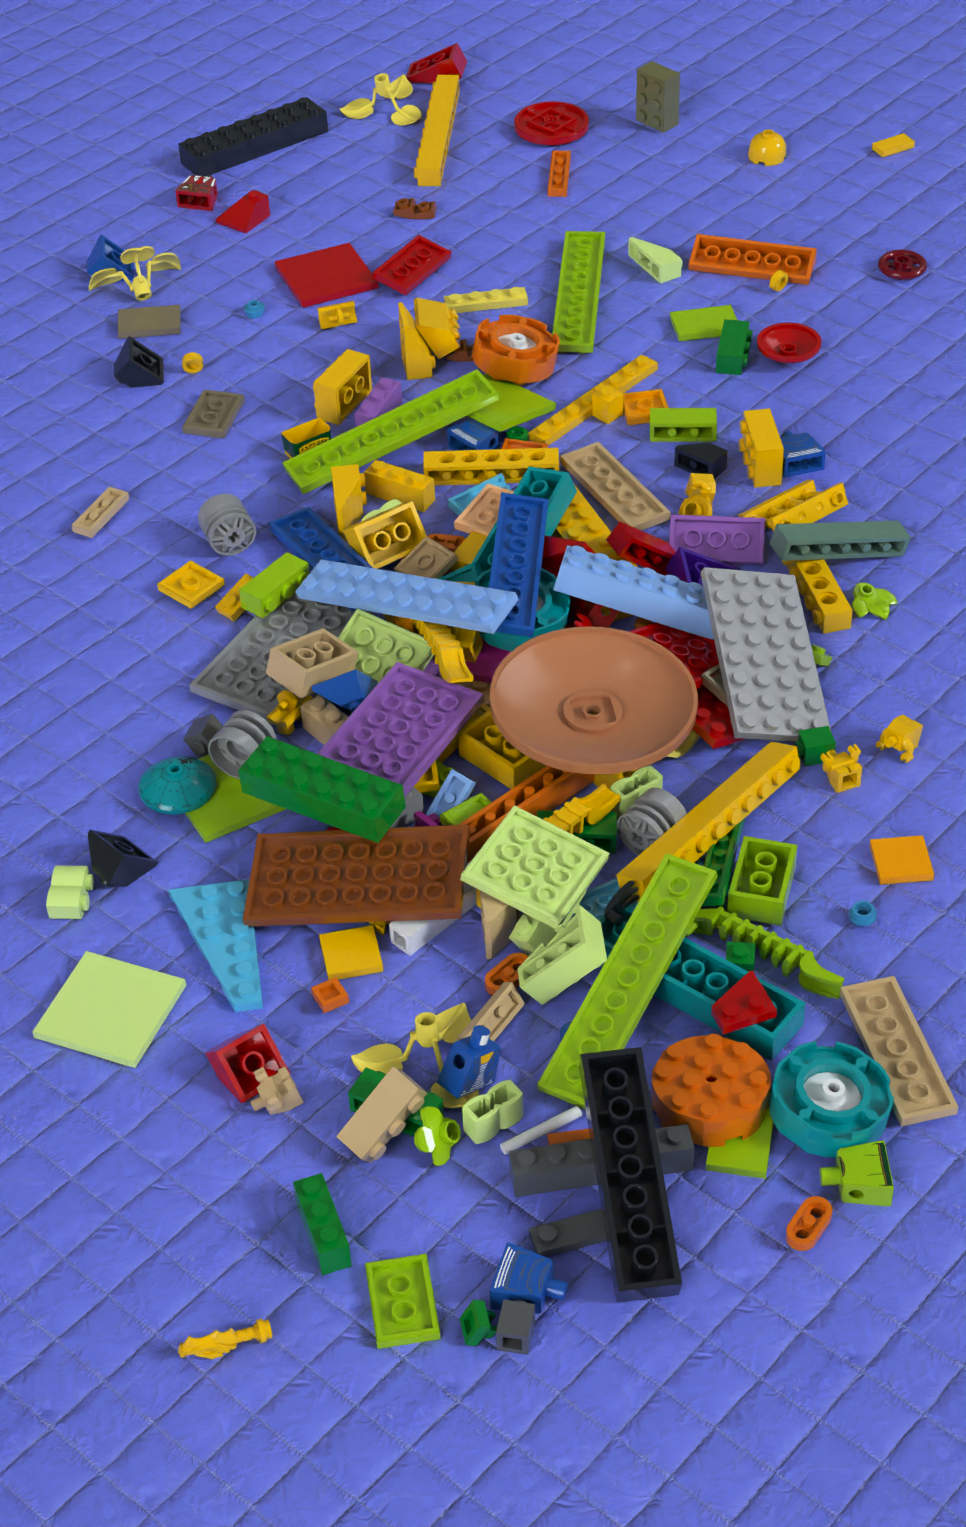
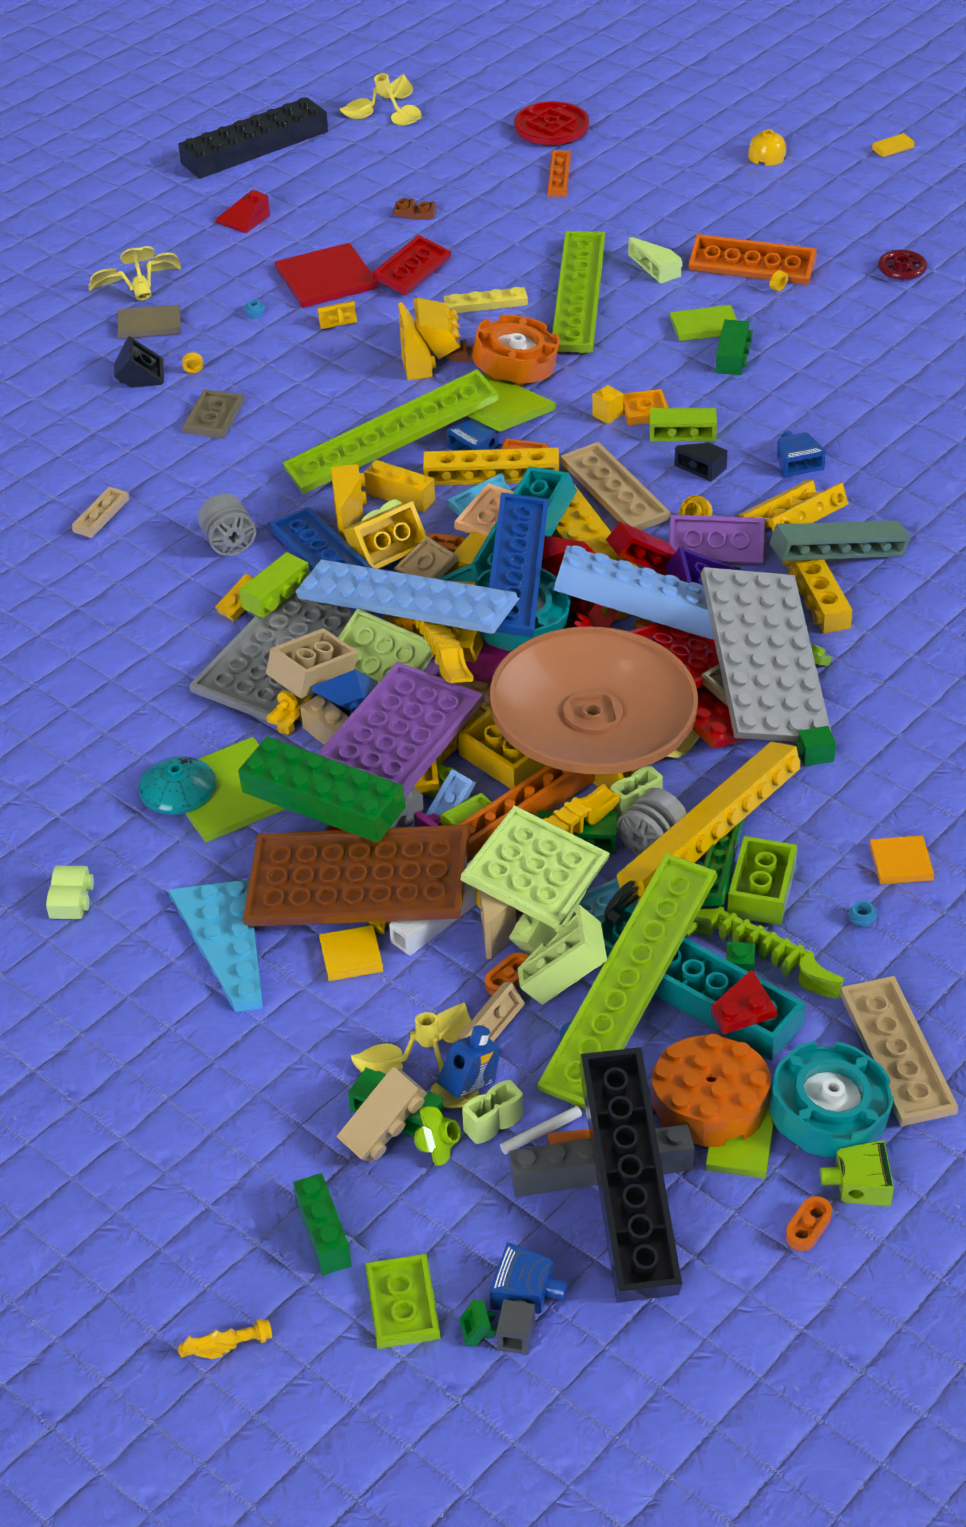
(106, 256): blue slope -> none
(109, 1009): yellowish green tile -> none
(117, 859): black slope -> none
(190, 584): yellow plate -> none
(197, 193): red torso -> none
(201, 733): dark grey brick -> none
(238, 740): light grey wheel -> none
(241, 1056): red slope -> none
(276, 1092): tan piece -> none
(305, 437): yellow piece -> none
(330, 995): orange plate -> none
(342, 386): yellow brick -> none
(382, 399): medium lavender brick -> none
(437, 131): yellow brick -> none
(443, 62): red slope -> none
(517, 433): green tile -> none
(568, 1233): dark grey plate -> none
(581, 408): yellow plate -> none
(657, 96): olive brick -> none
(701, 485): yellow piece -> none
(761, 448): yellow brick -> none
(789, 342): red dish -> none
(843, 768): yellow piece -> none
(872, 600): lime plate -> none
(902, 735): yellow piece -> none

